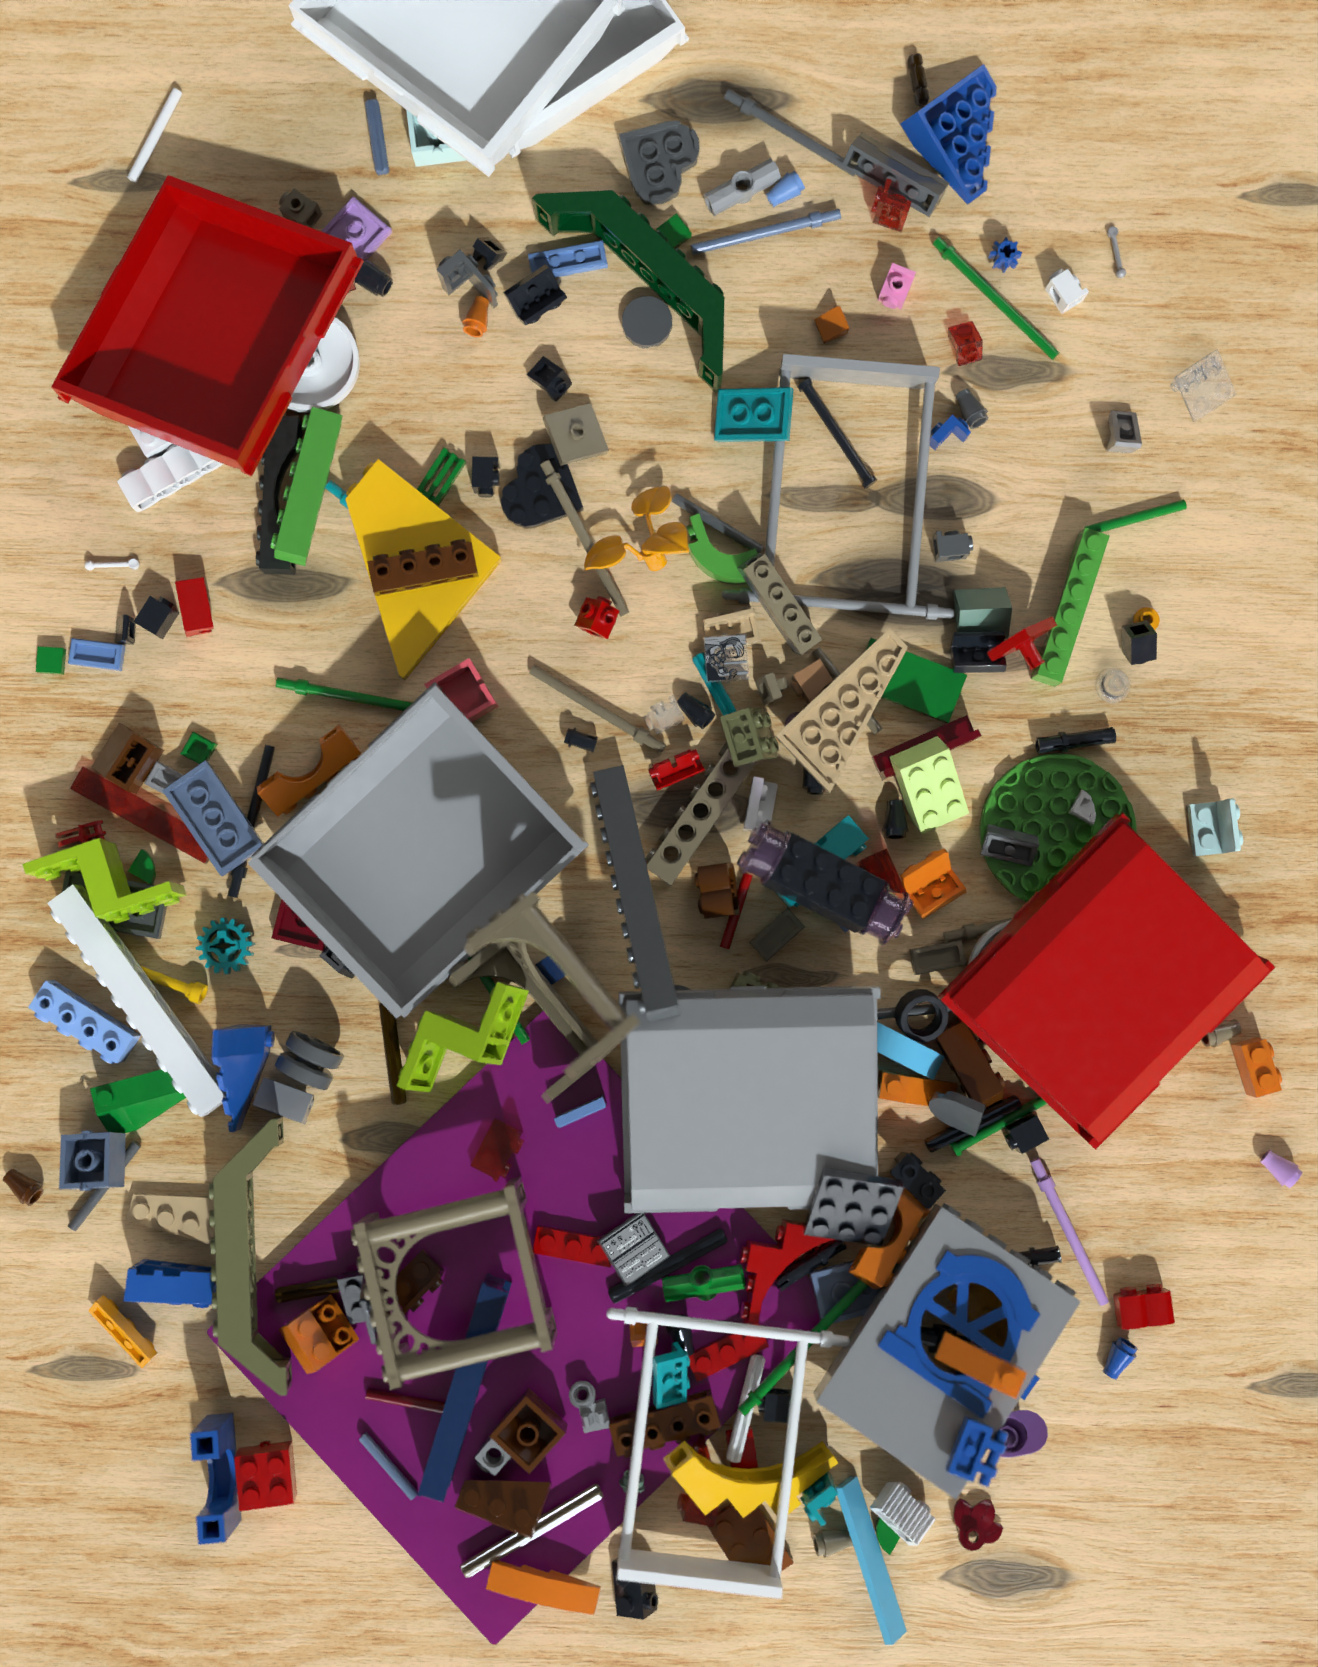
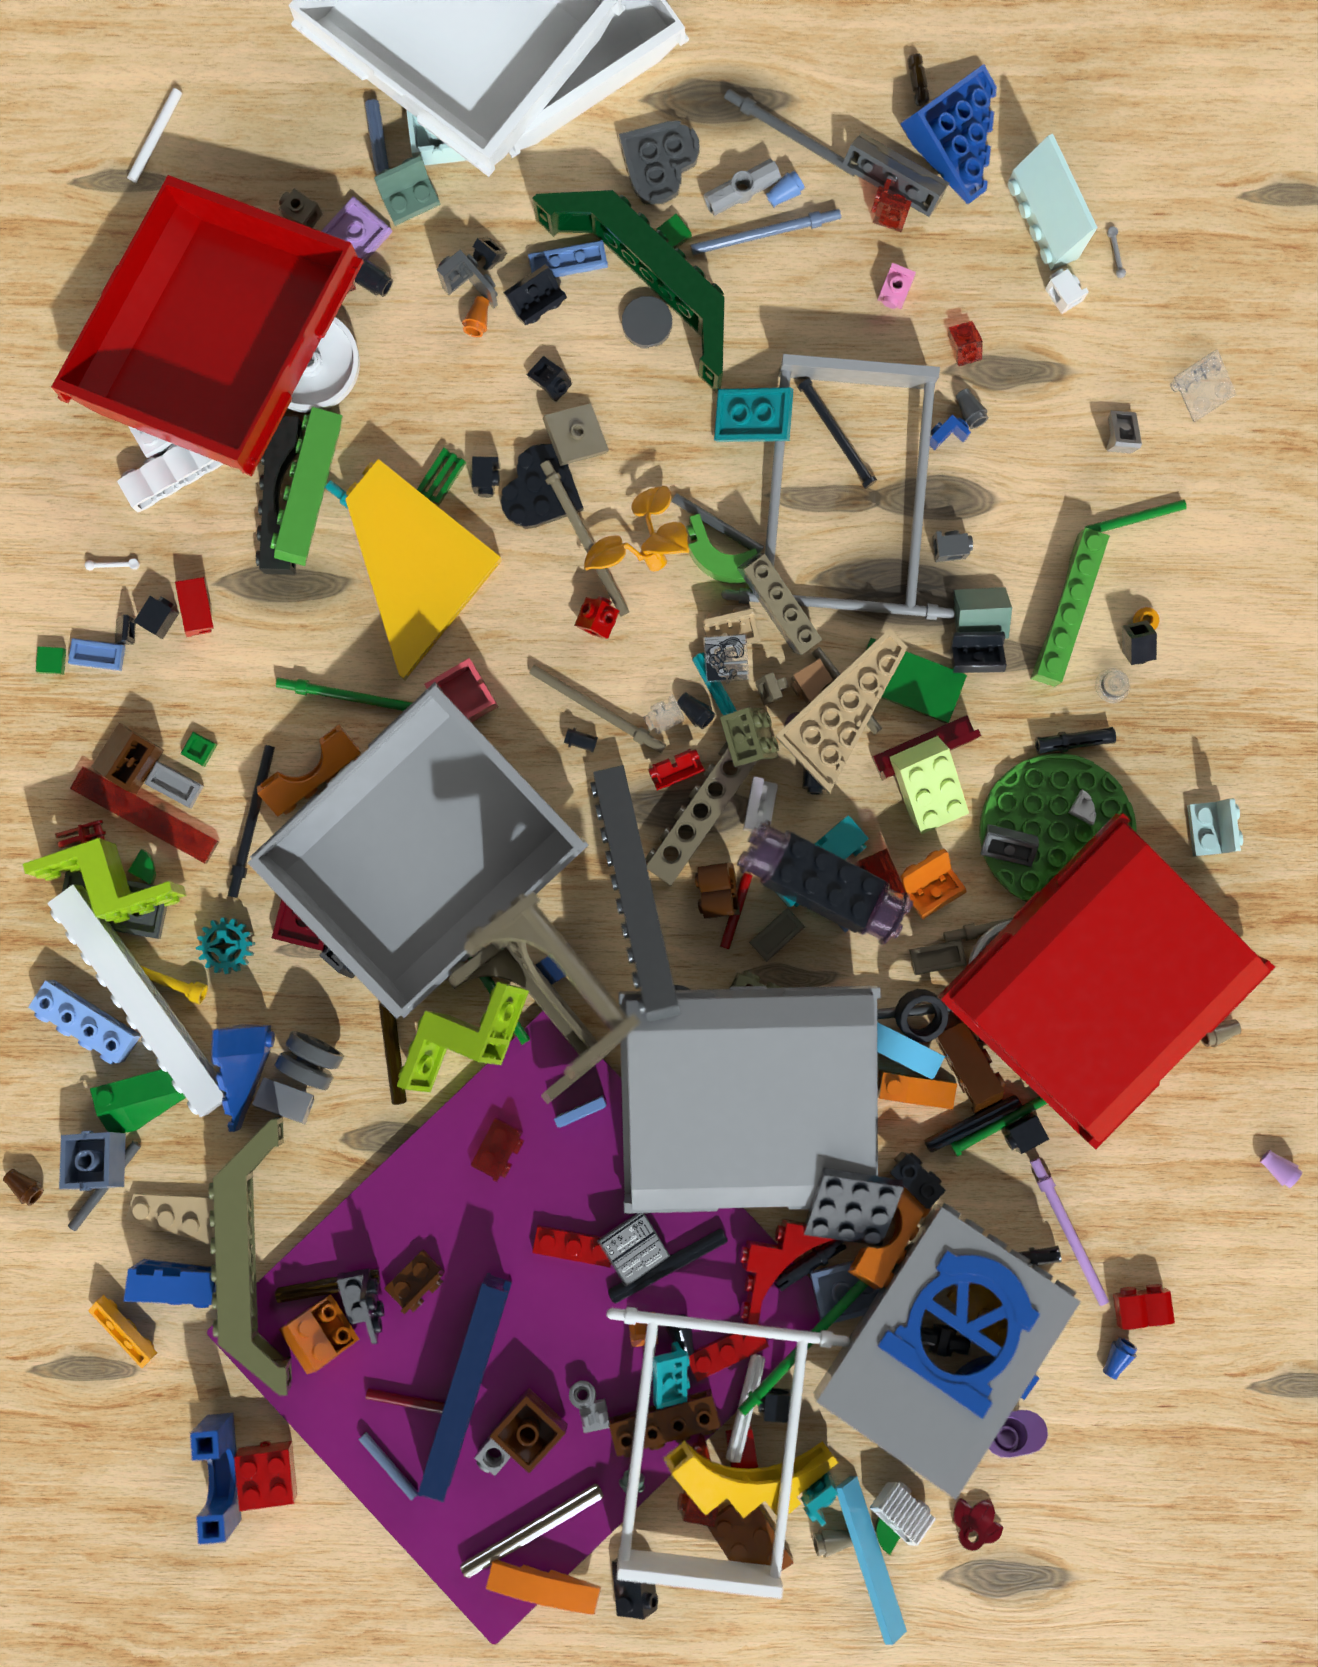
(213, 818): sand blue plate -> none
(400, 1363): dark tan arch -> none
(406, 190): none -> sand green bracket
(422, 568): reddish brown brick -> none
(505, 1503): reddish brown wedge -> none
(703, 1283): green piece -> none
(832, 324): orange slope -> none
(895, 820): black cone -> none
(950, 254): green bar -> none
(957, 1111): dark grey tile -> none
(970, 1448): blue plate -> none
(981, 1365): orange slope -> none
(1005, 254): blue gear -> none
(1024, 642): red tile -> none
(1052, 204): none -> light aqua slope
(1257, 1067): orange brick -> none

